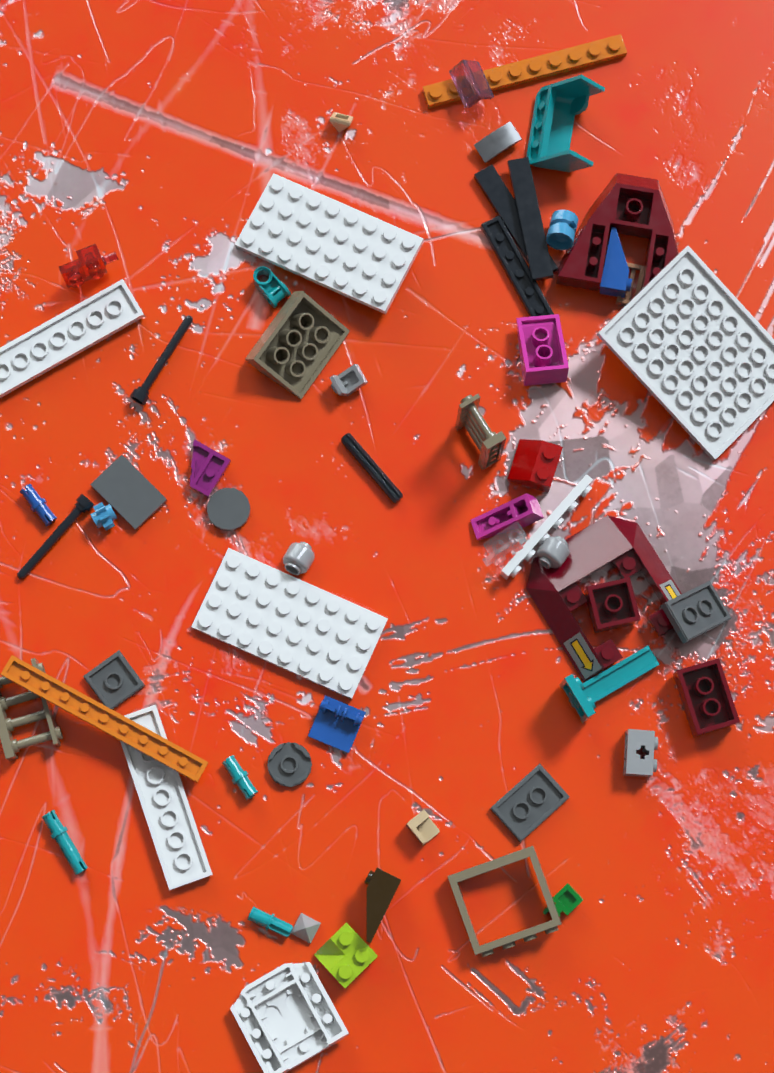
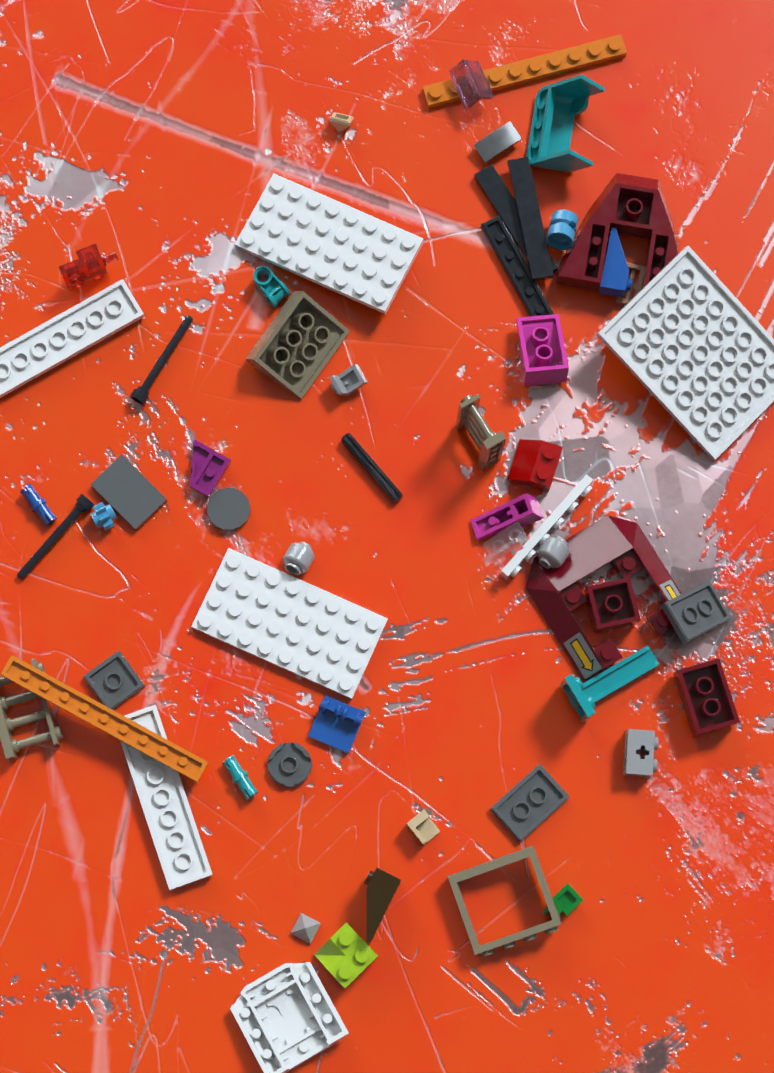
(65, 843): teal pin -> none
(270, 922): teal axle -> none

